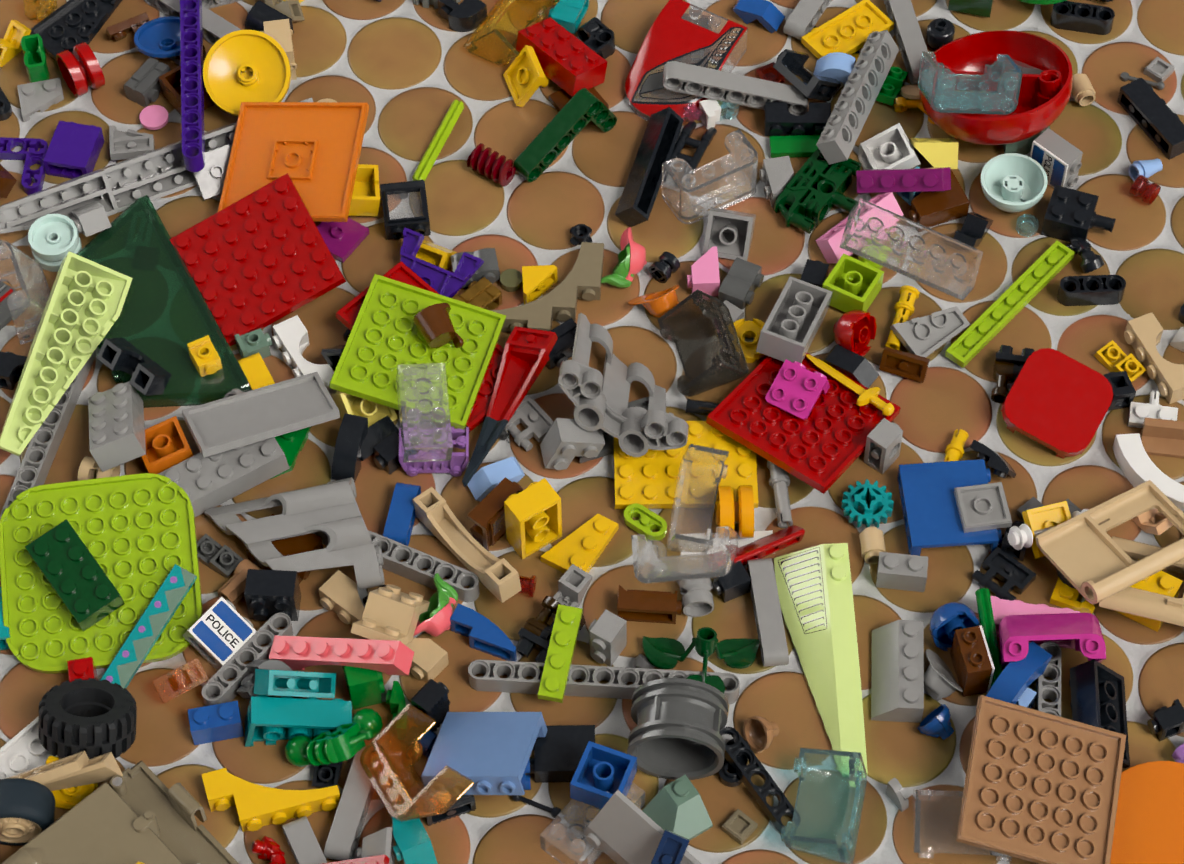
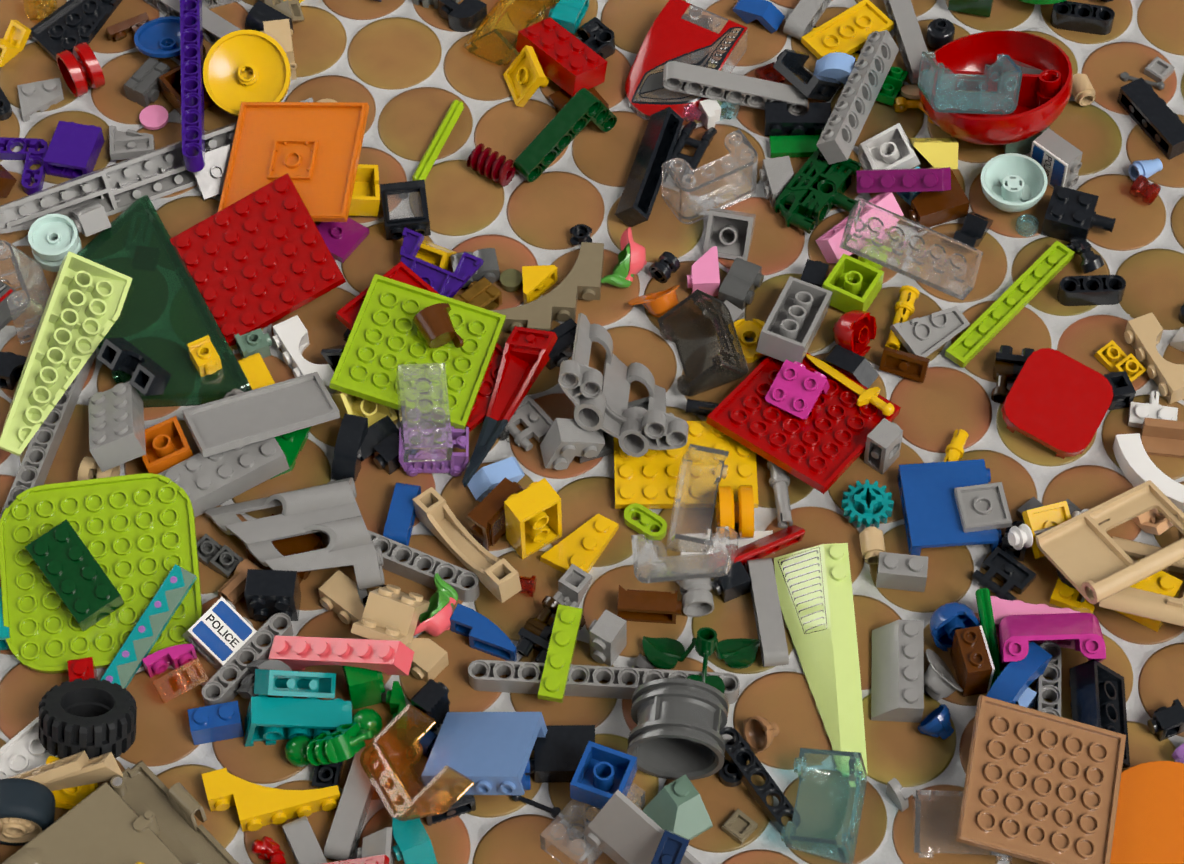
(35, 58): green brick -> none
(162, 659): none -> dark pink slope
(995, 461): black slope -> none

